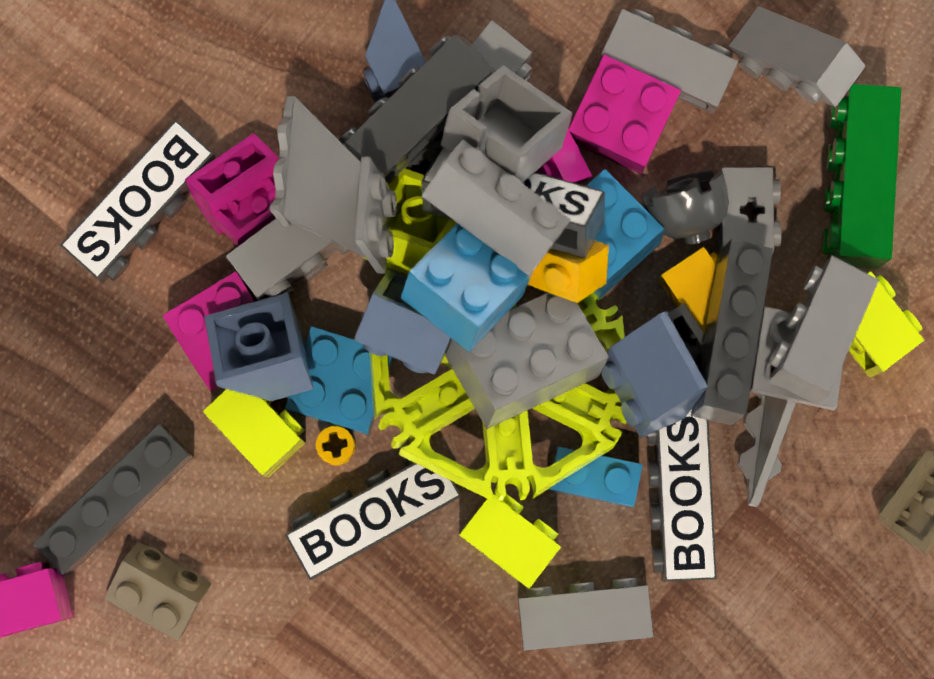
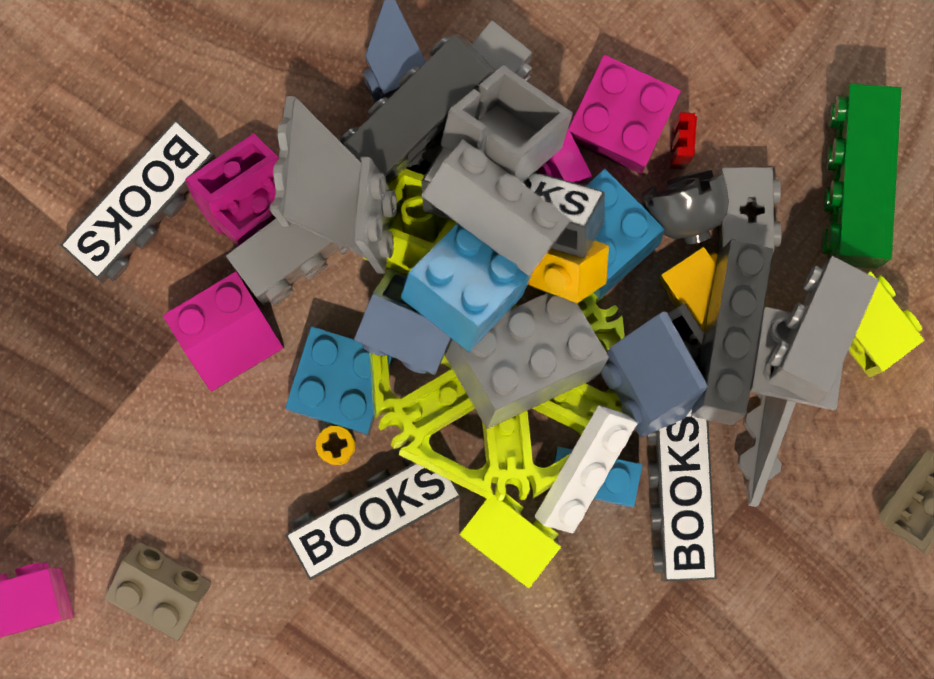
(113, 500): dark grey brick -> none
(256, 429): neon yellow brick -> none
(259, 349): sand blue slope -> none
(585, 469): none -> white plate
(585, 615): light grey brick -> none
(672, 58): light grey brick -> none
(684, 141): none -> red tile
(796, 57): light grey brick -> none

